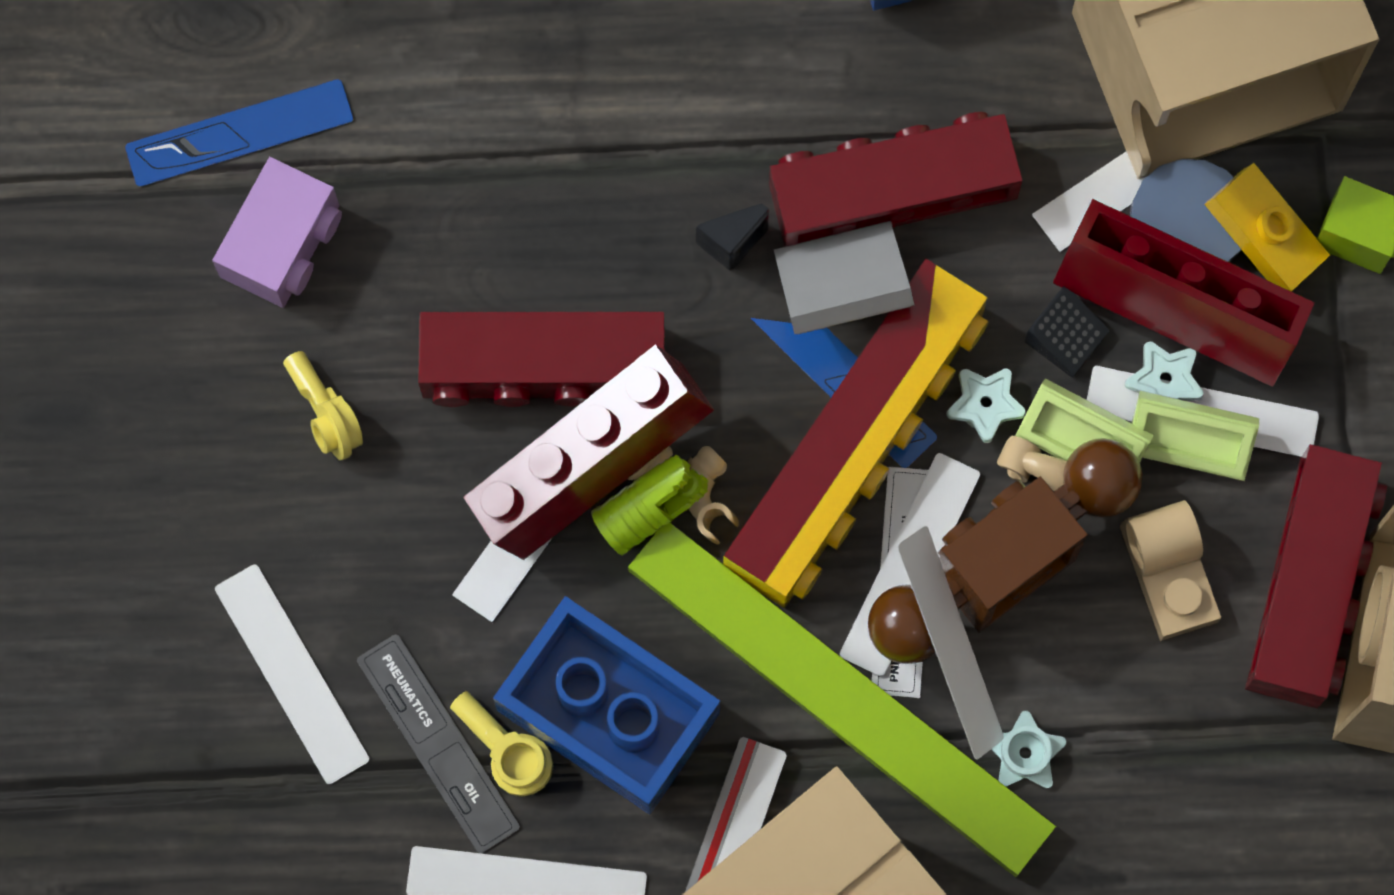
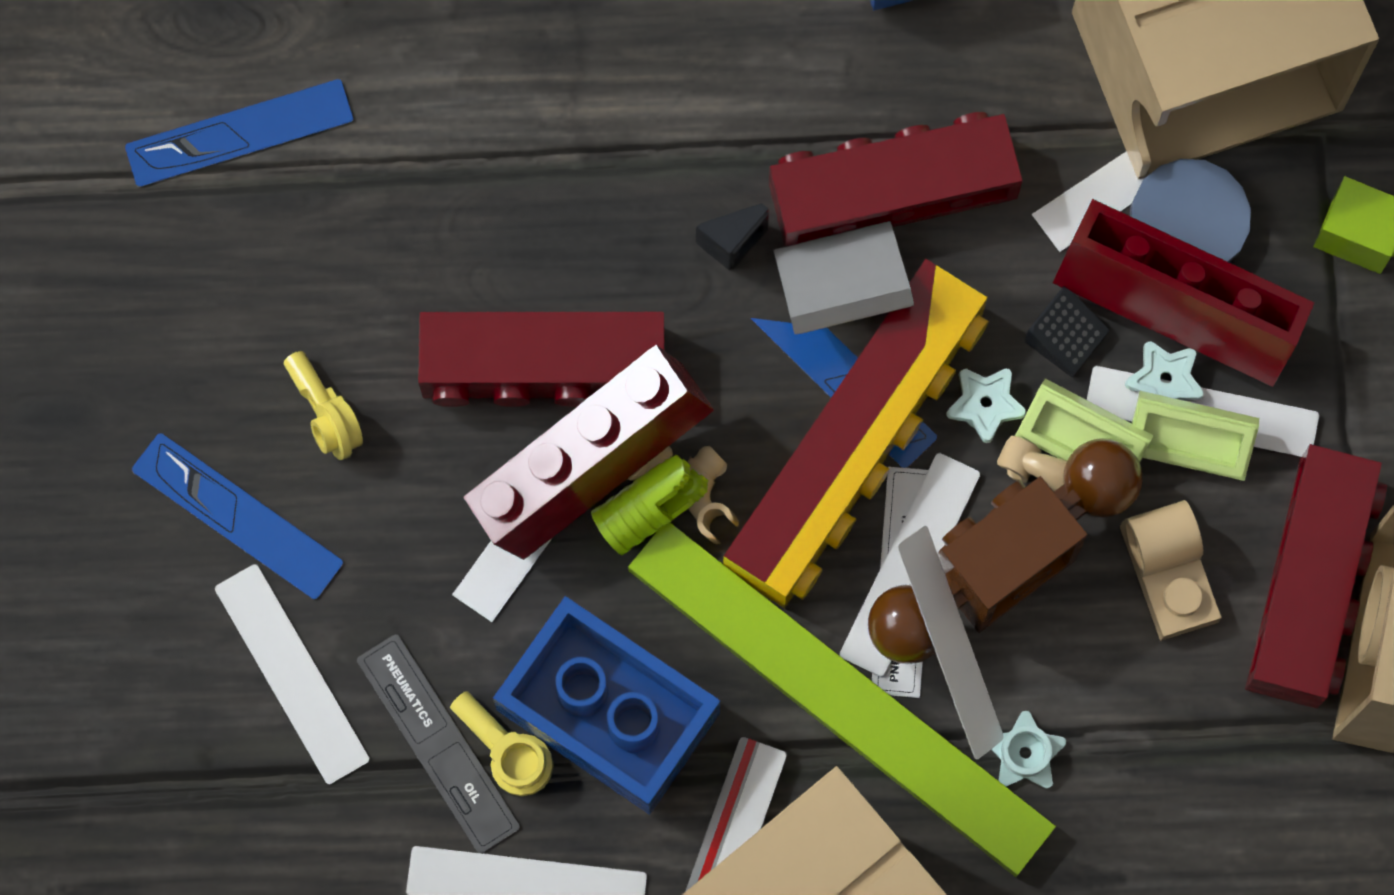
(237, 516): none -> blue sticker
(278, 233): lavender brick -> none
(1267, 228): yellow plate -> none

